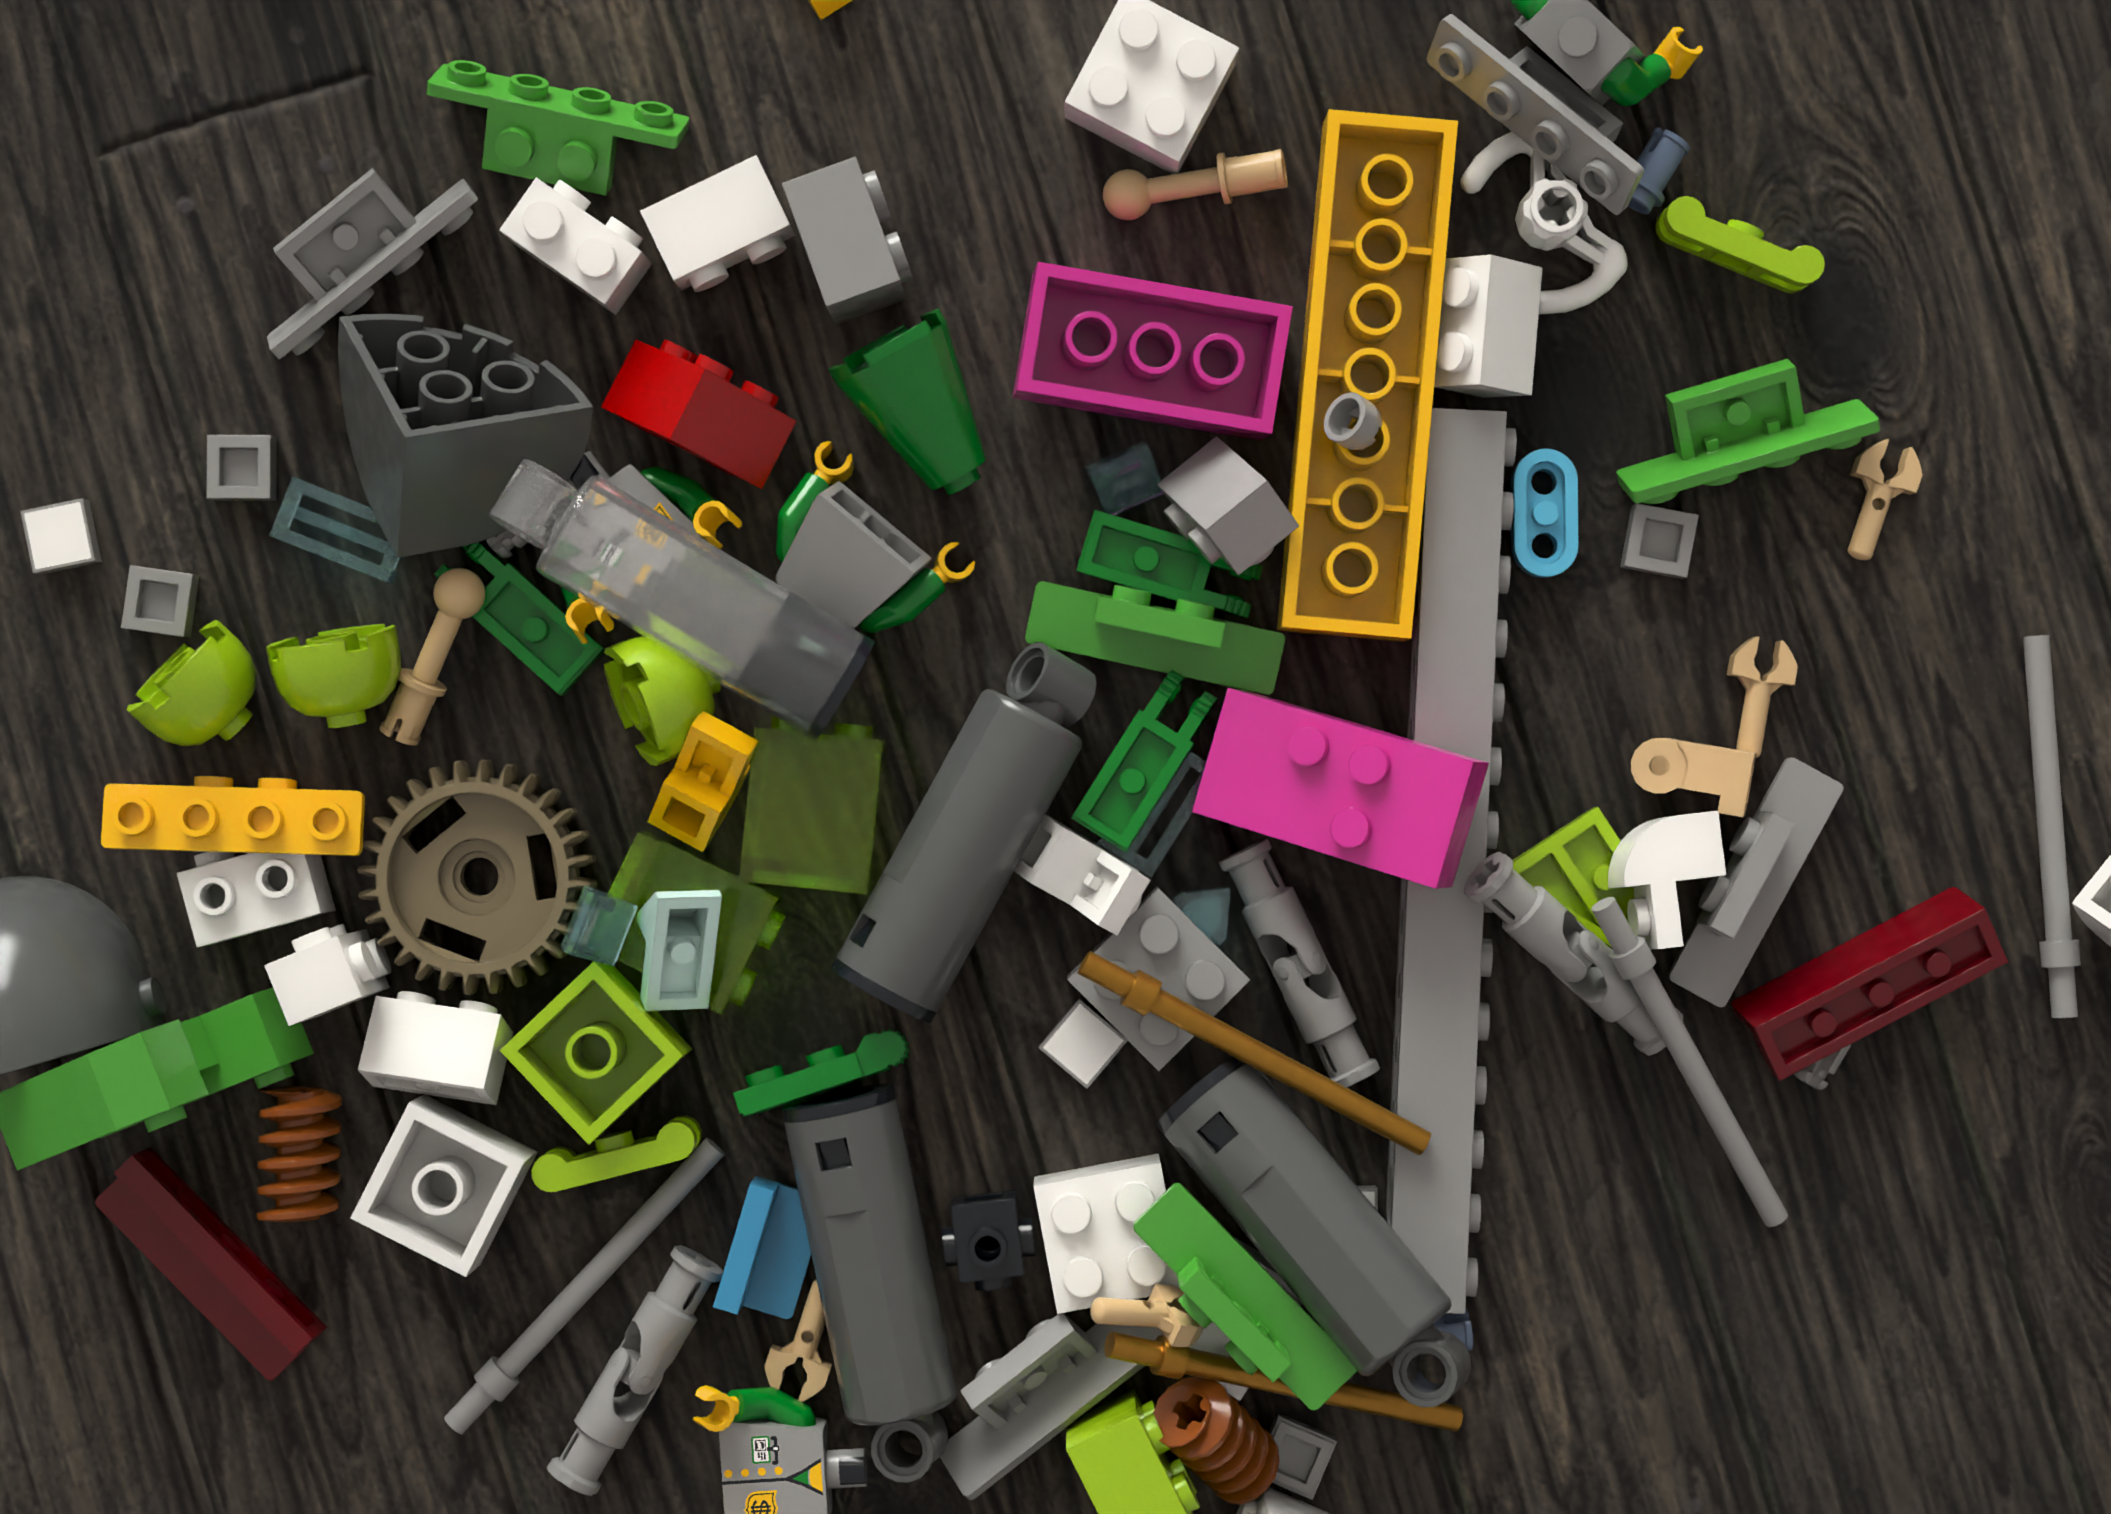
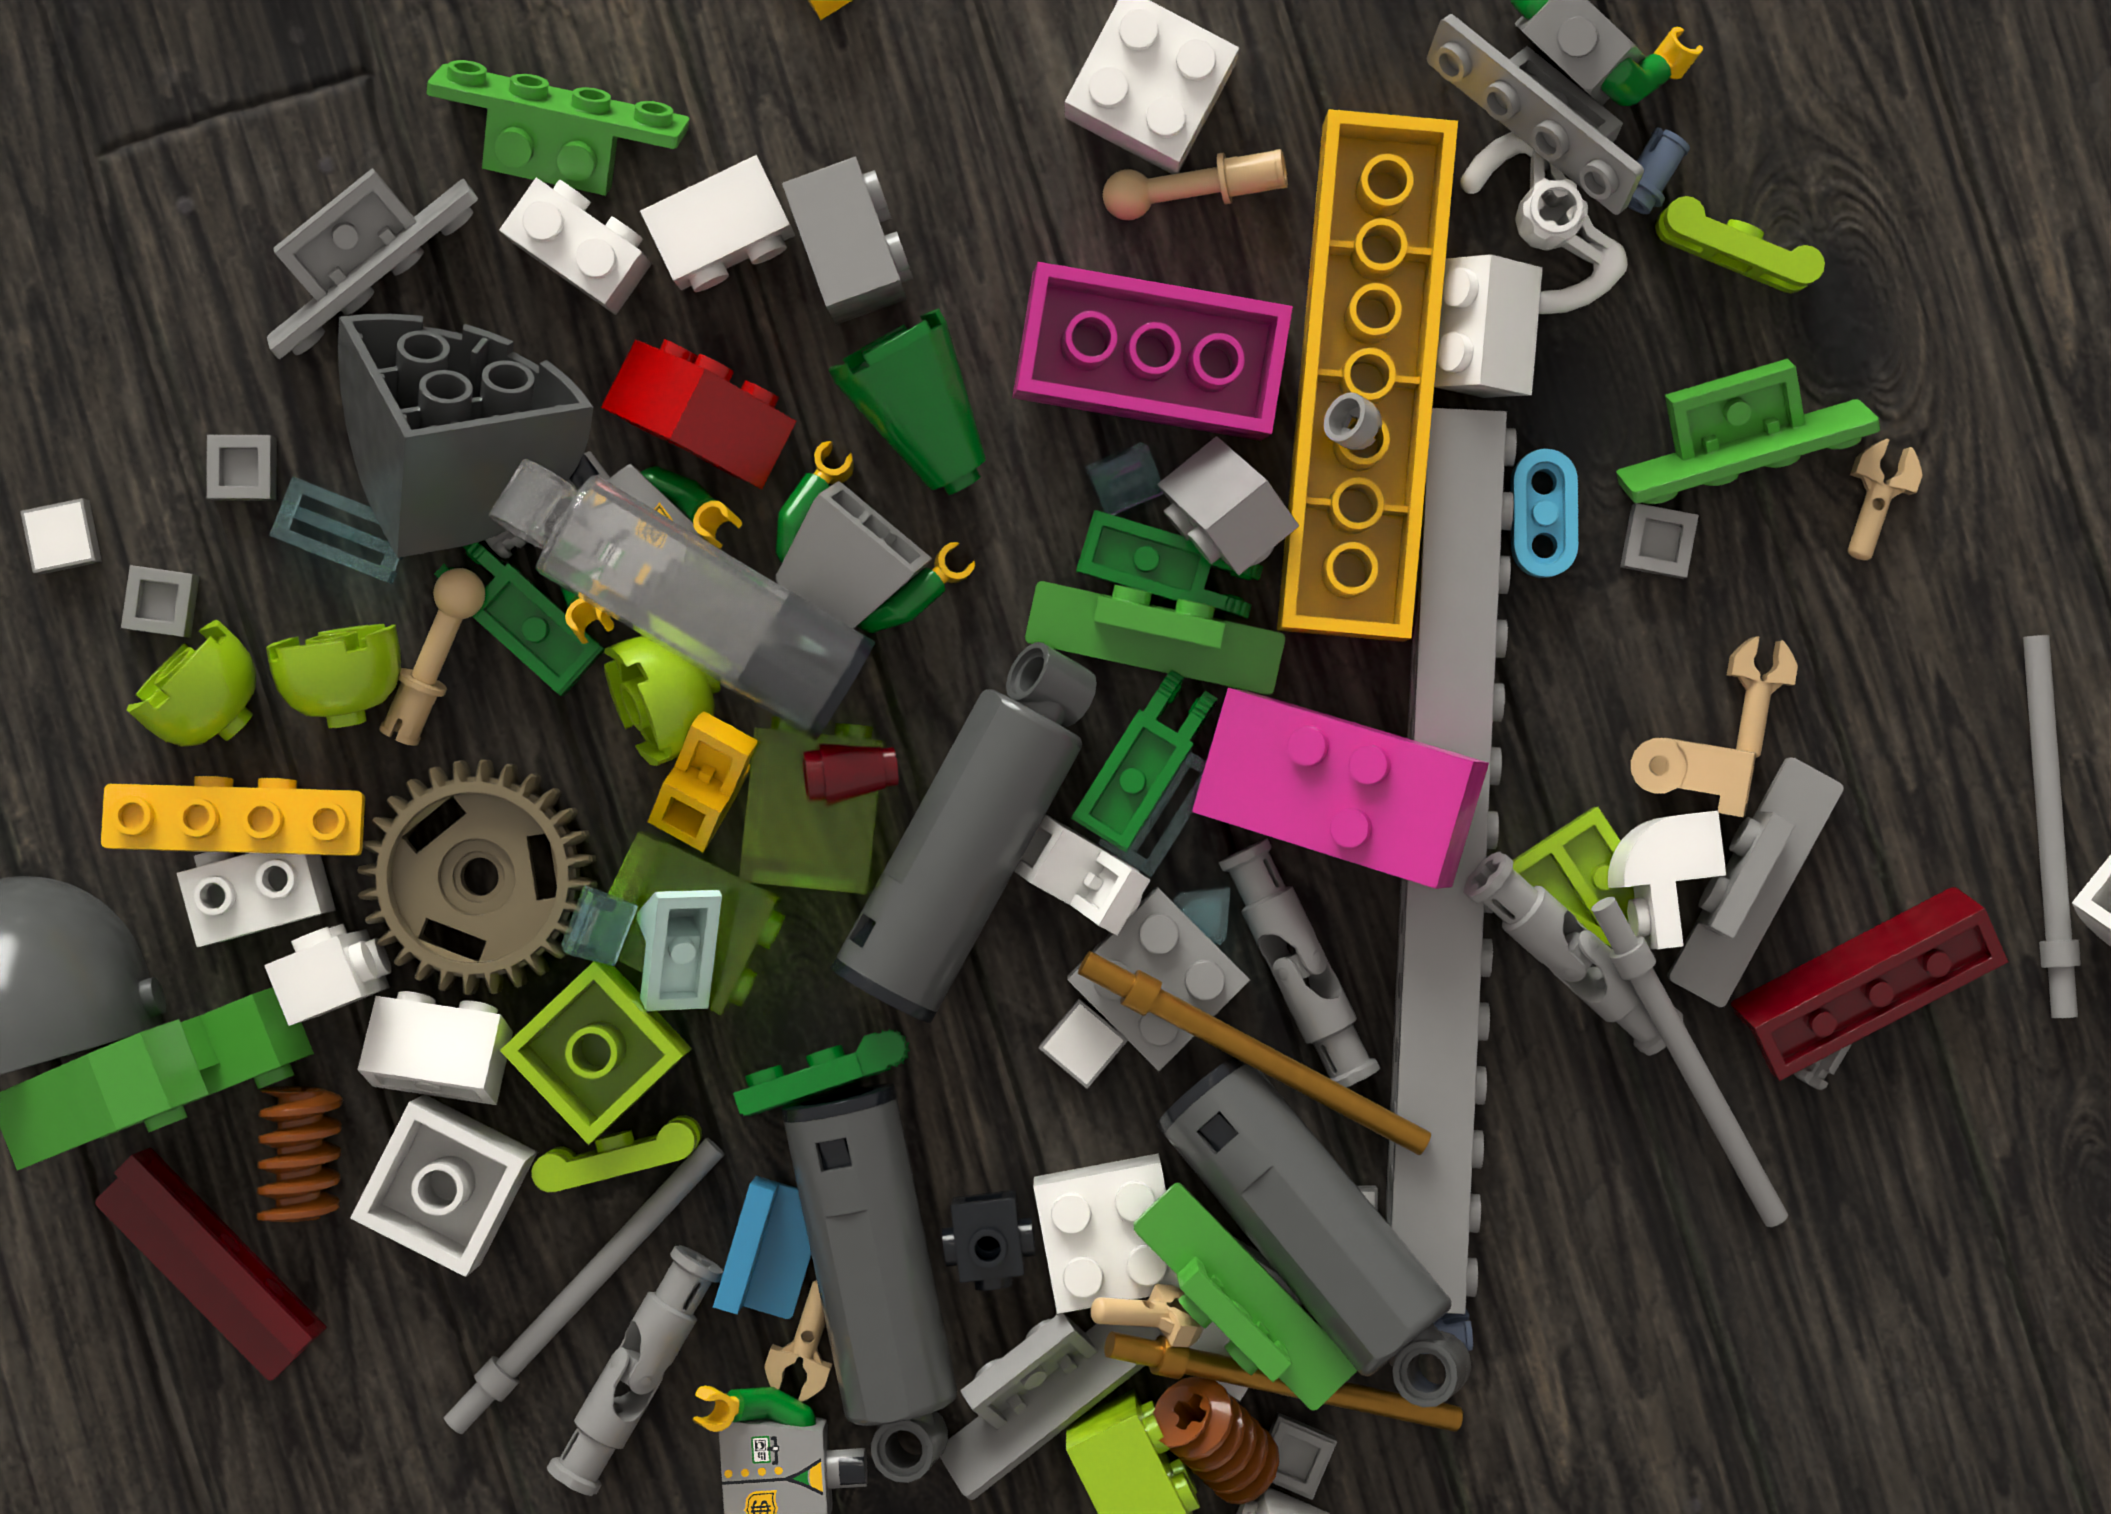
(847, 772): none -> dark red cone

